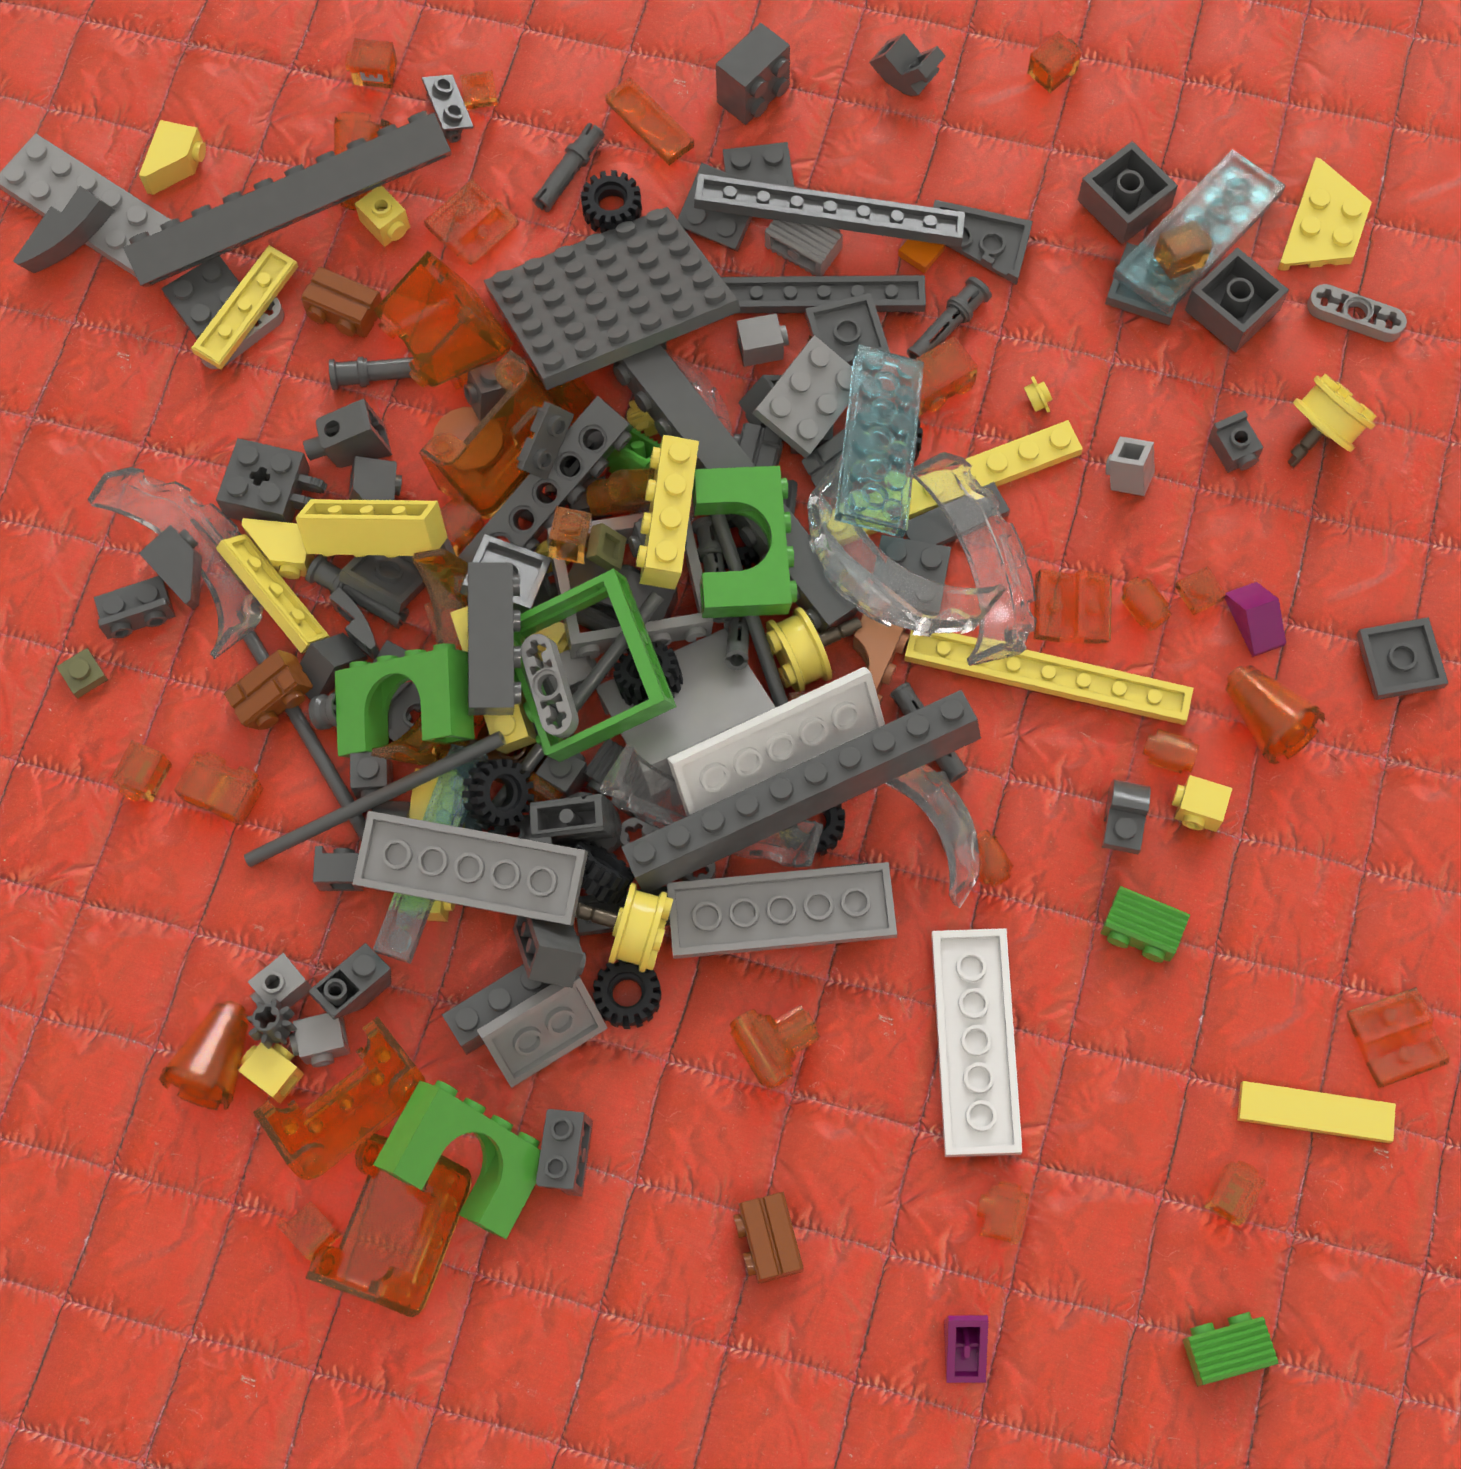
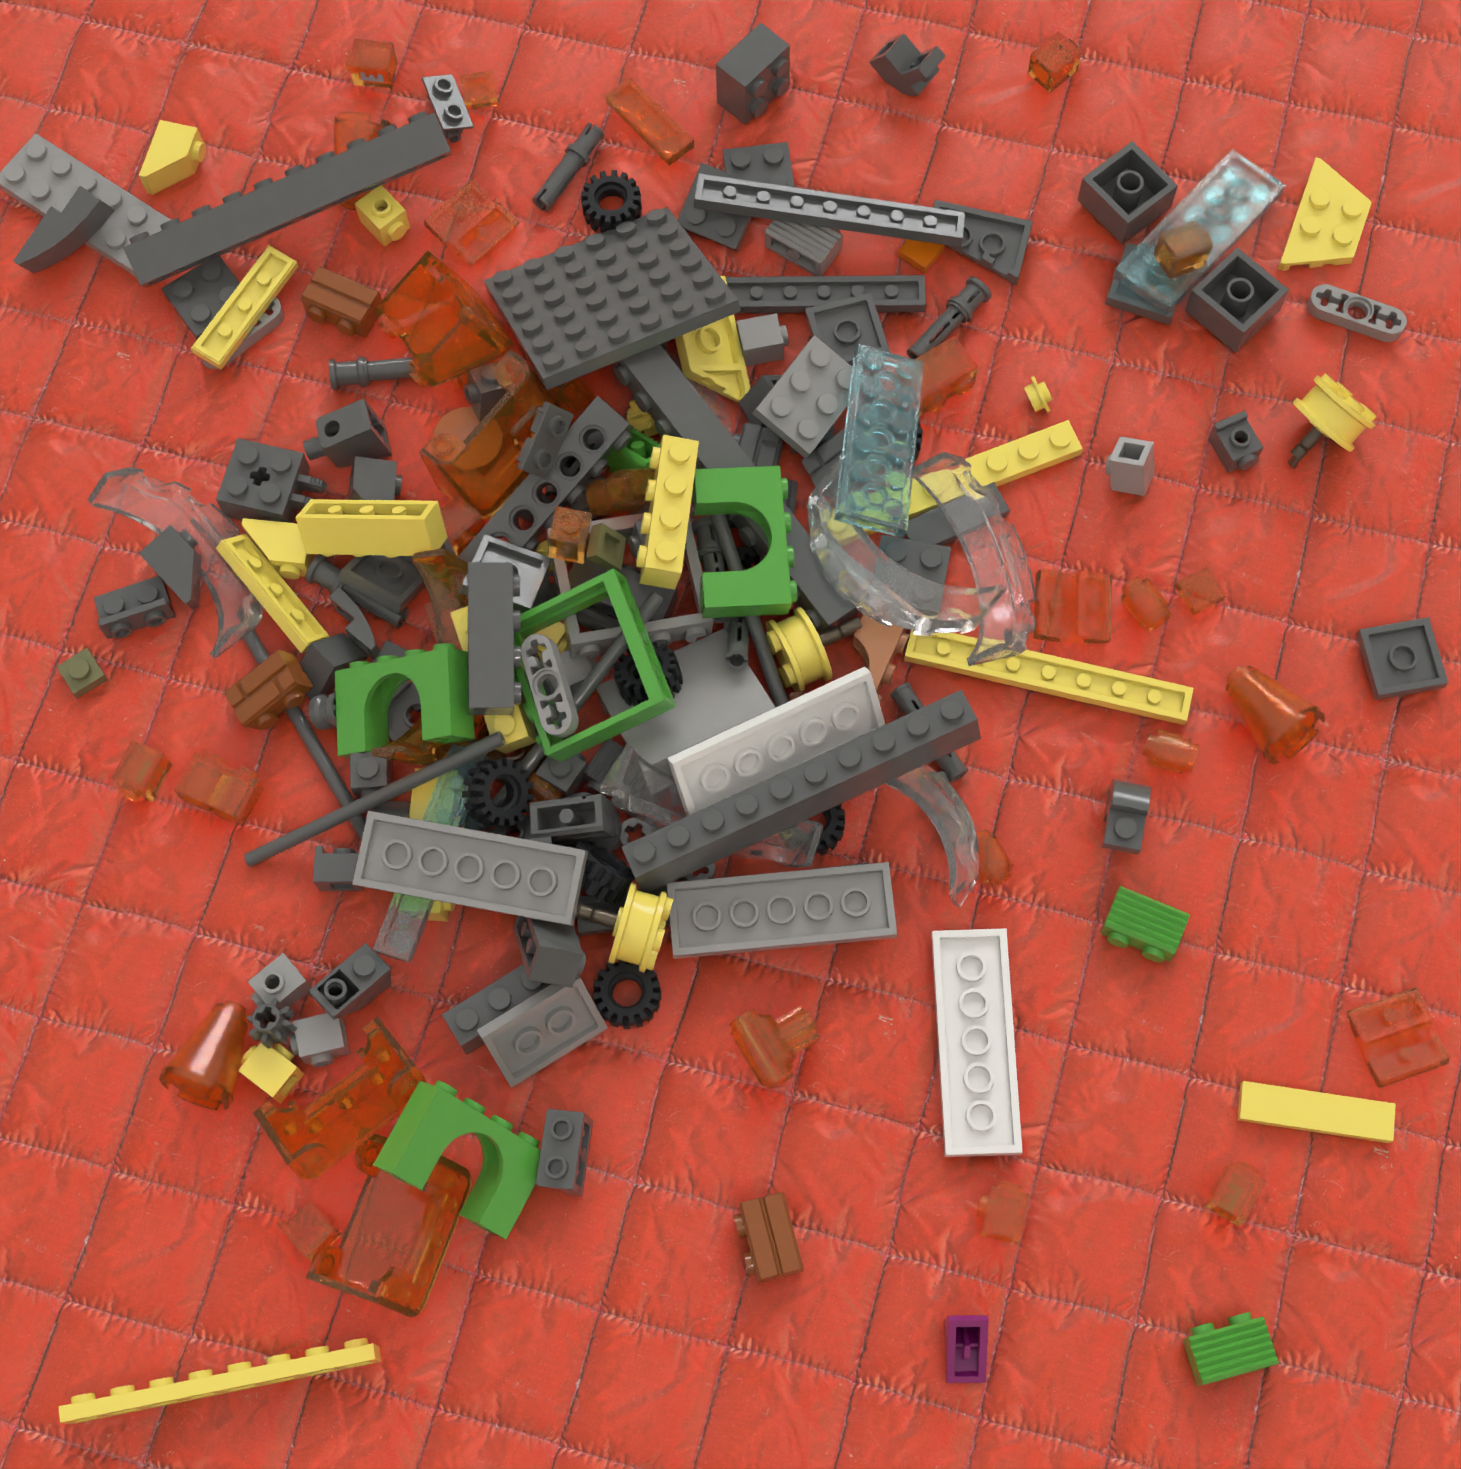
(205, 1384): none -> light yellow plate
(715, 358): none -> light yellow wing
(1201, 803): light yellow brick -> none
(1257, 617): magenta slope -> none

